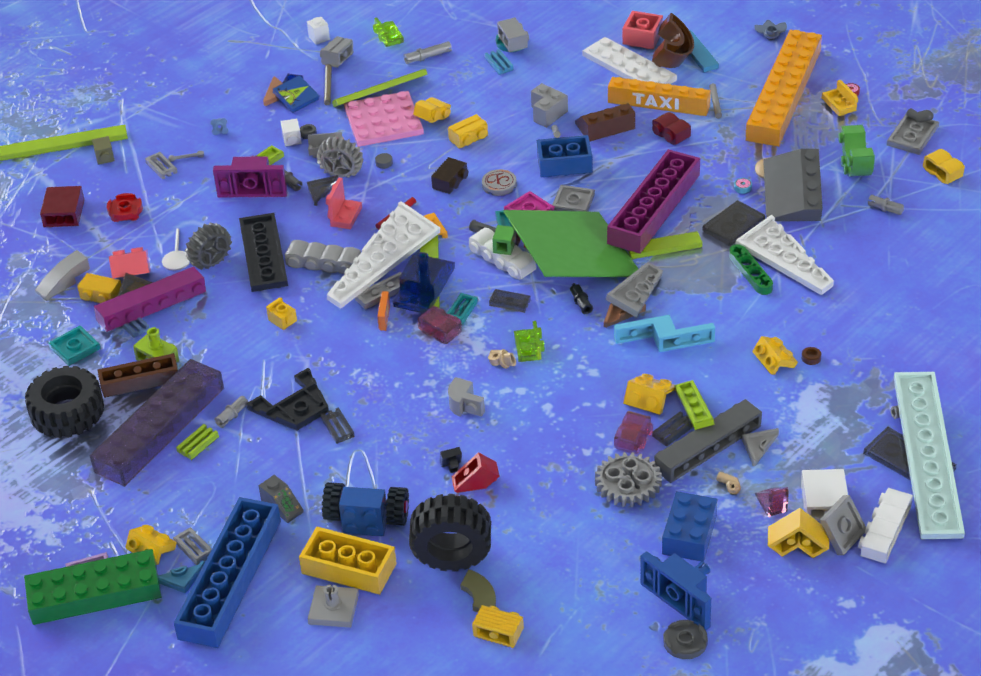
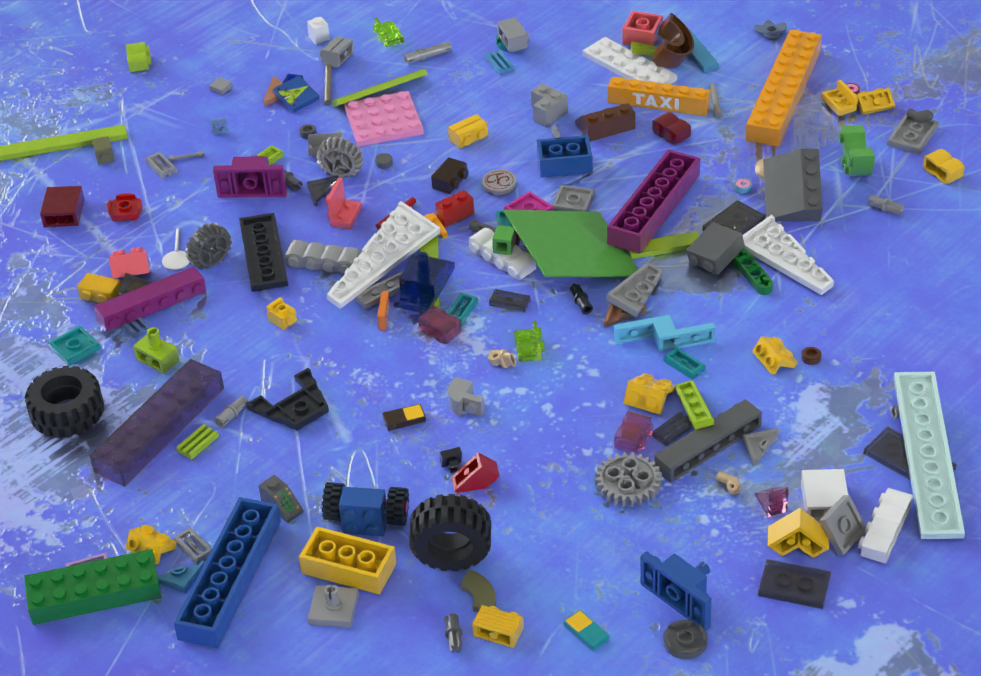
(63, 275): light grey slope -> none
(137, 375): reddish brown brick -> none
(138, 56): none -> lime brick
(220, 86): none -> light grey tile
(291, 132): white brick -> none
(332, 415): clear smoke tile -> none
(404, 417): none -> dark brown tile
(432, 109): yellow brick -> none
(453, 632): none -> dark grey axle
(454, 208): none -> red brick
(586, 630): none -> teal tile
(643, 49): none -> lime tile
(682, 364): none -> teal tile
(689, 526): blue brick -> none
(715, 248): none -> dark grey brick
(794, 584): none -> clear smoke tile
(875, 101): none -> yellow bracket

